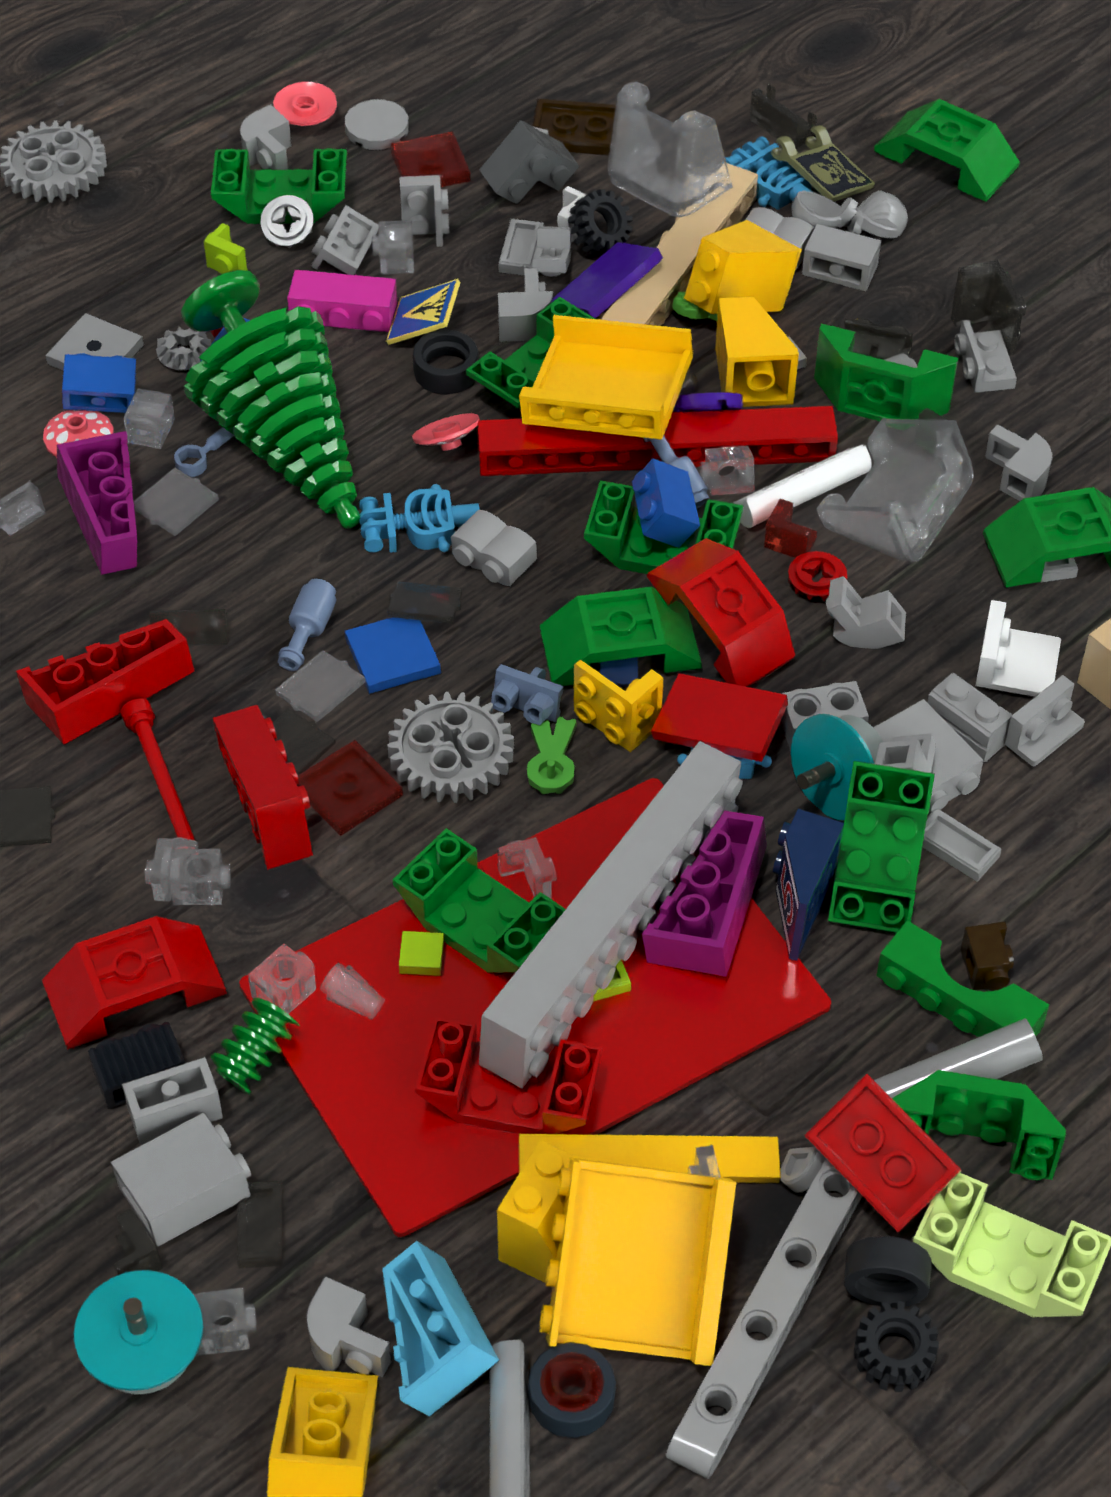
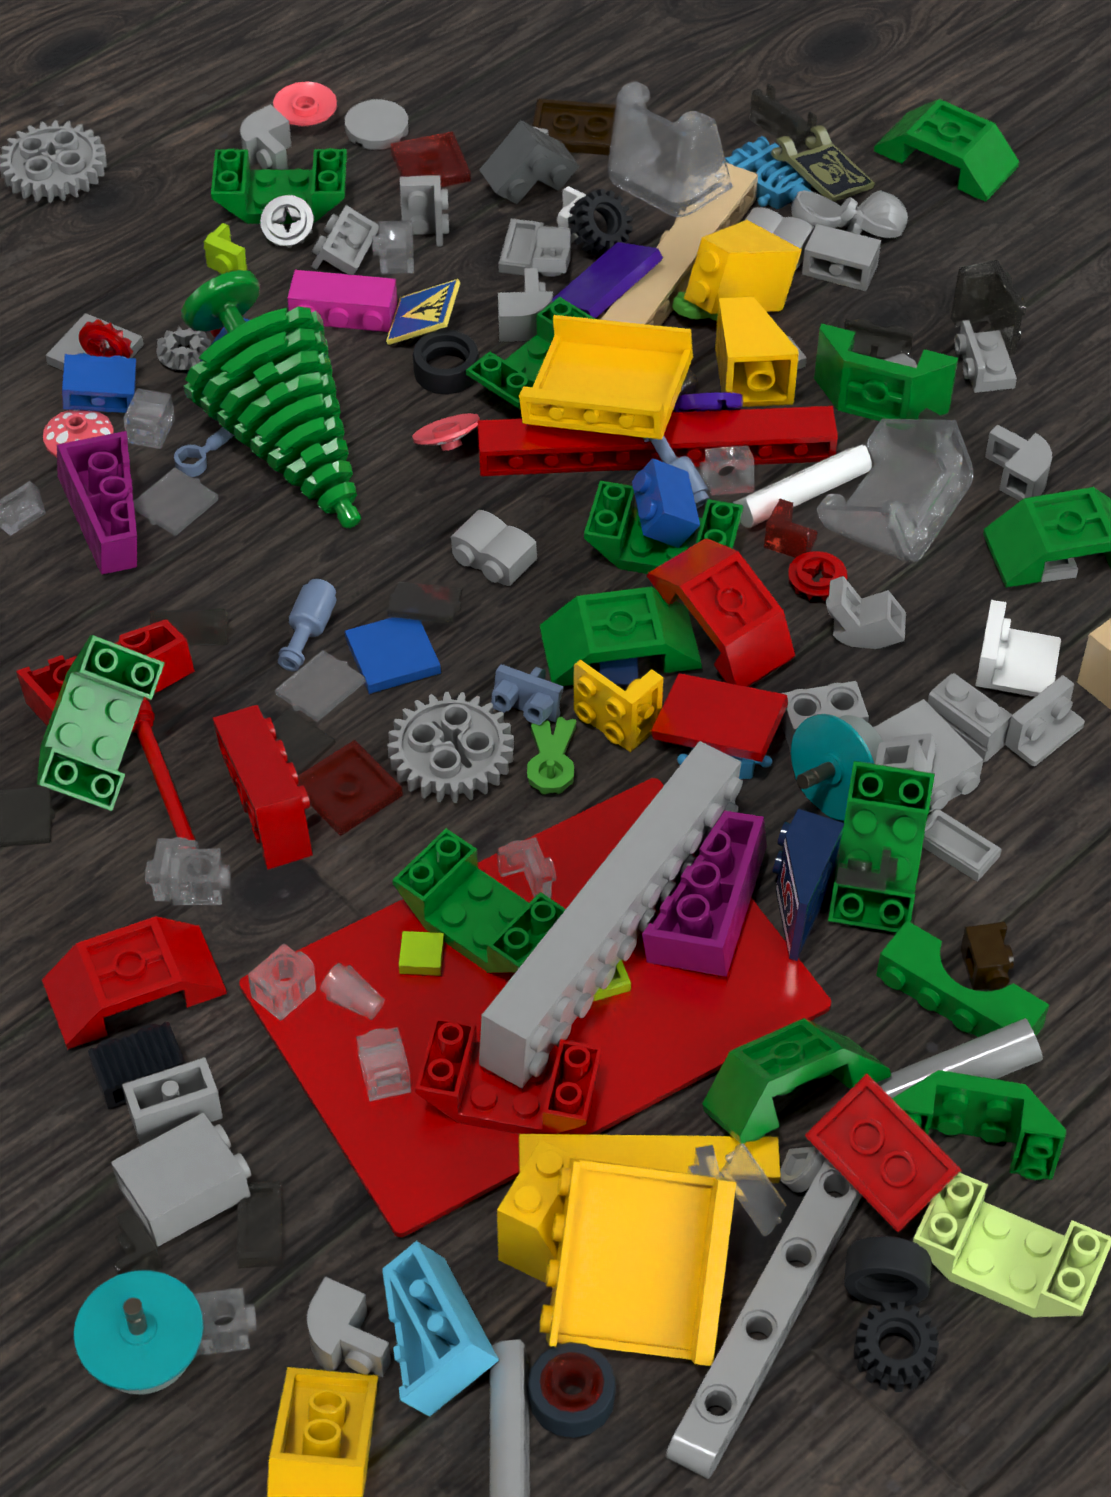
(93, 338): none -> red gear
(95, 721): none -> slope
(252, 1043): green piece -> none
(382, 523): dark azure torso -> none
(383, 1063): none -> clear brick
(754, 1189): none -> clear piece
(777, 1064): none -> green slope
(861, 874): none -> clear smoke bracket

